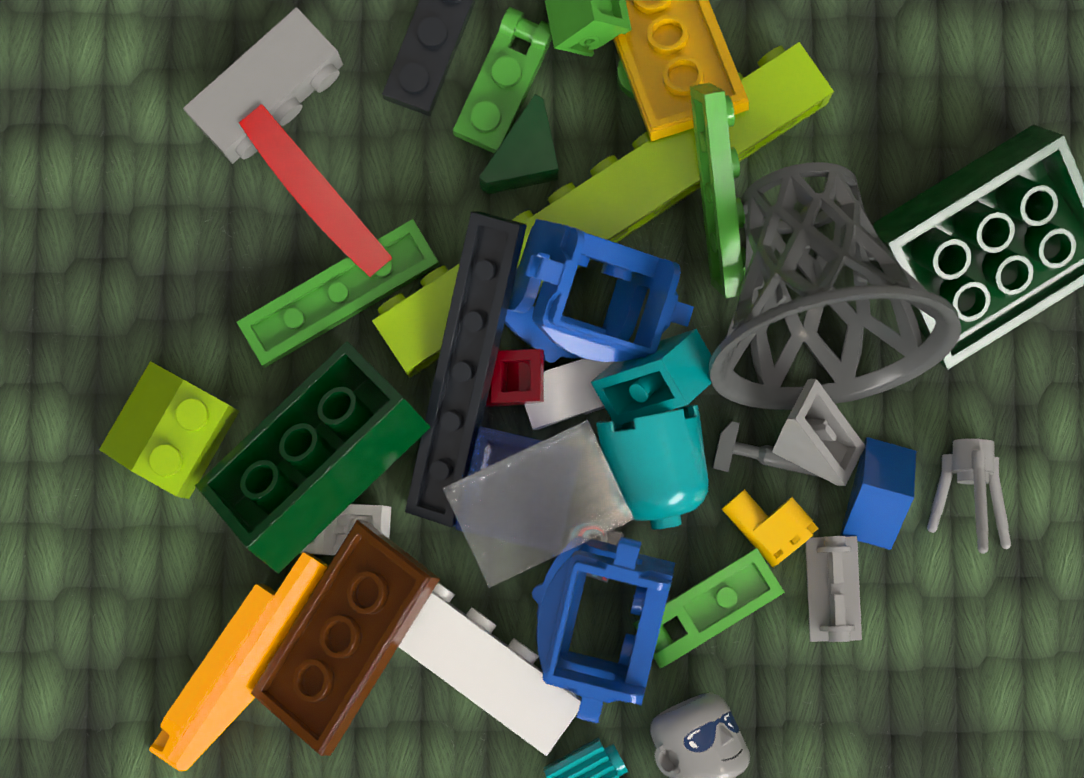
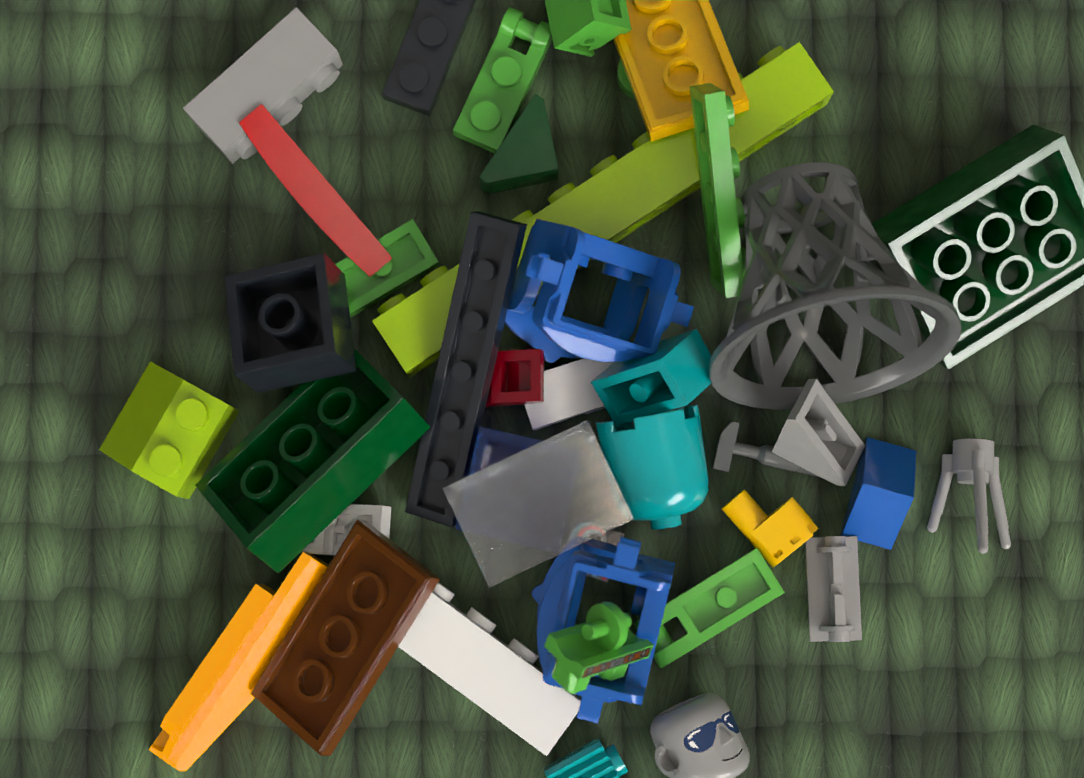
(289, 323): none -> black brick
(595, 647): none -> bright green hips

